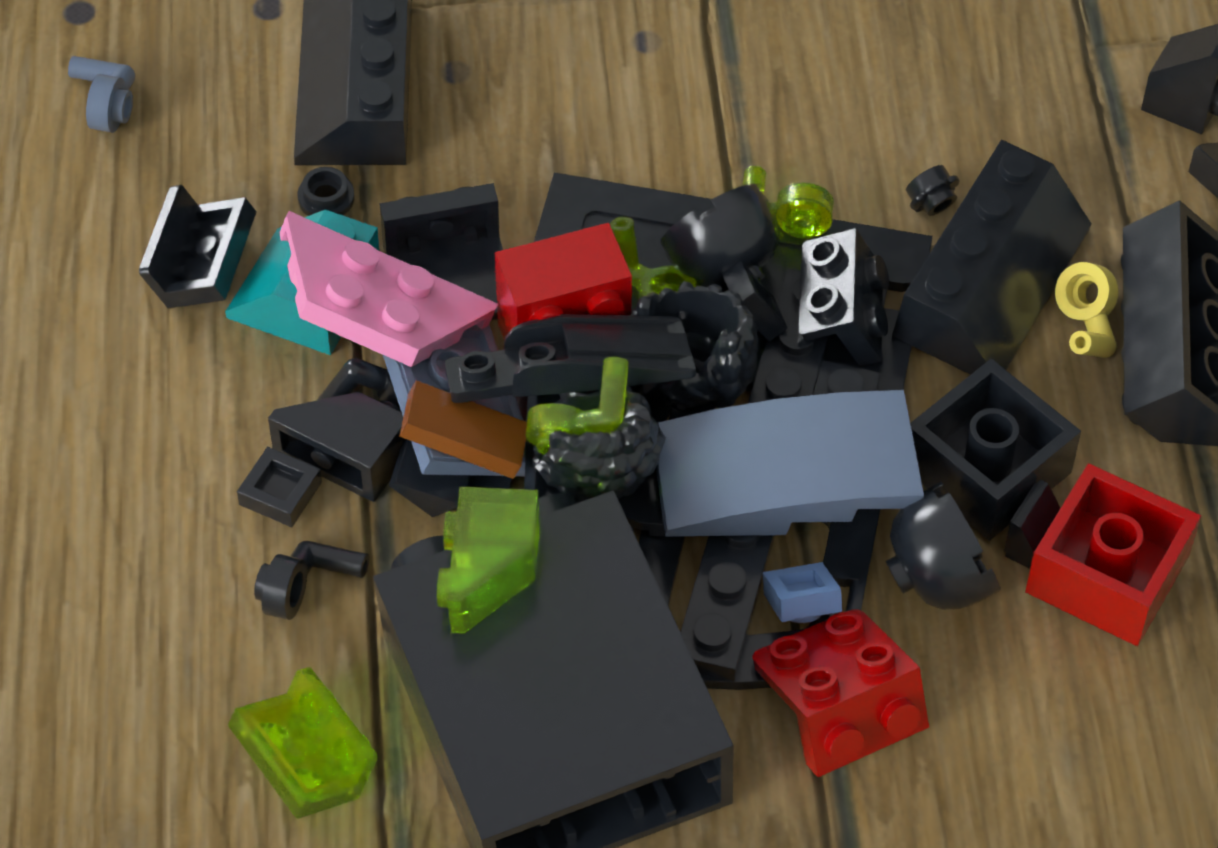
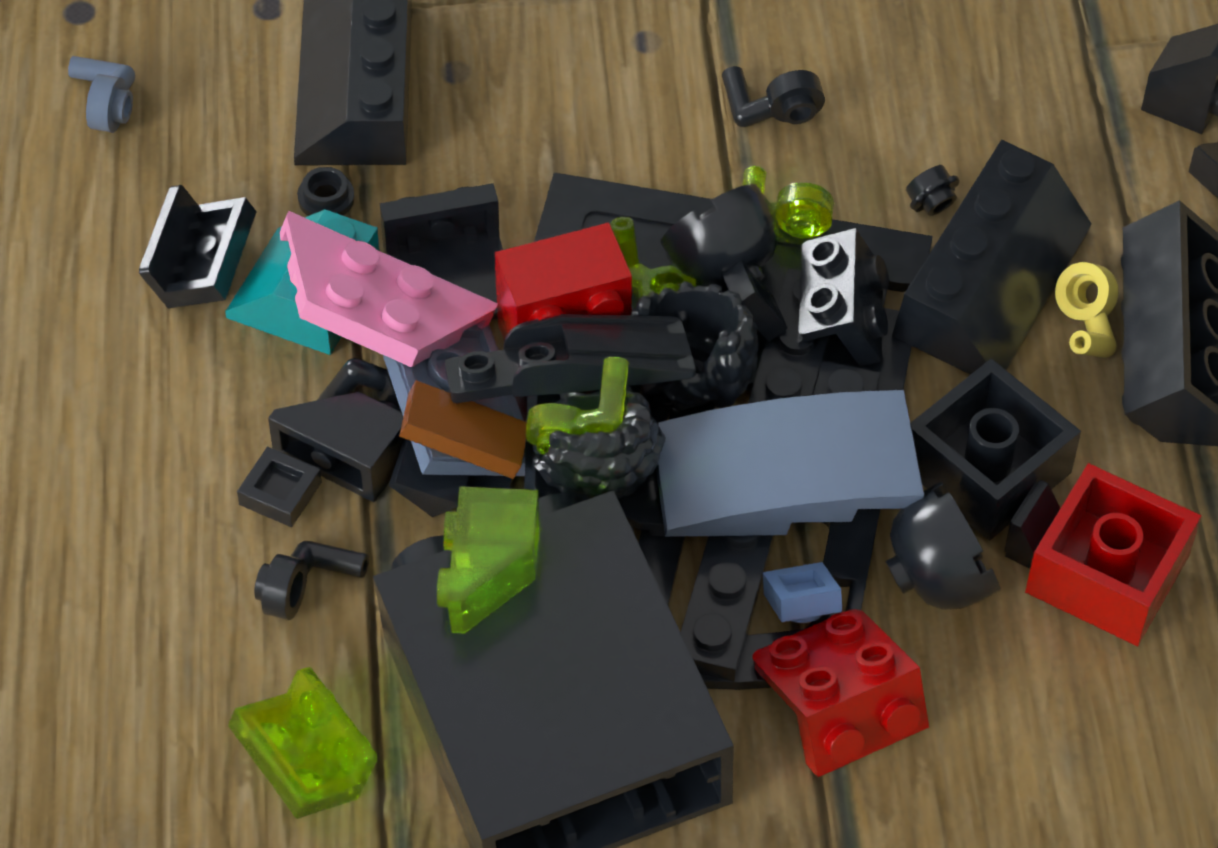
(789, 97): none -> black plate

